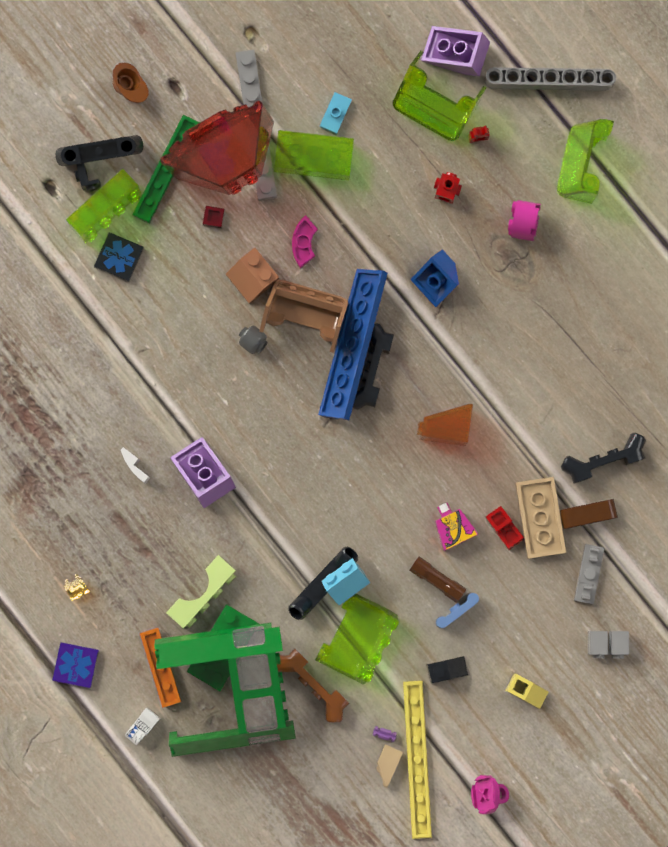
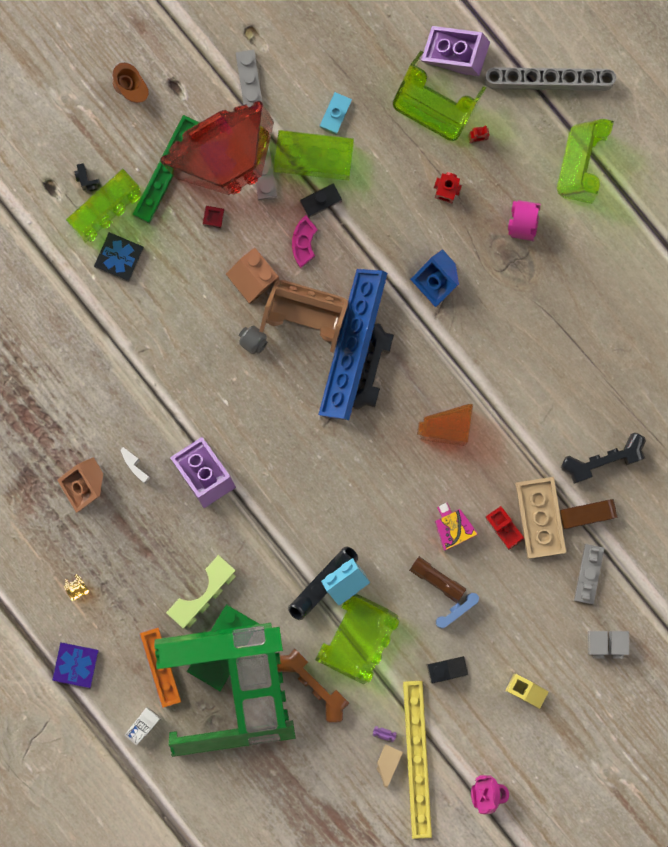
(82, 483): none -> nougat slope
(99, 150): black plate -> none
(321, 200): none -> black tile

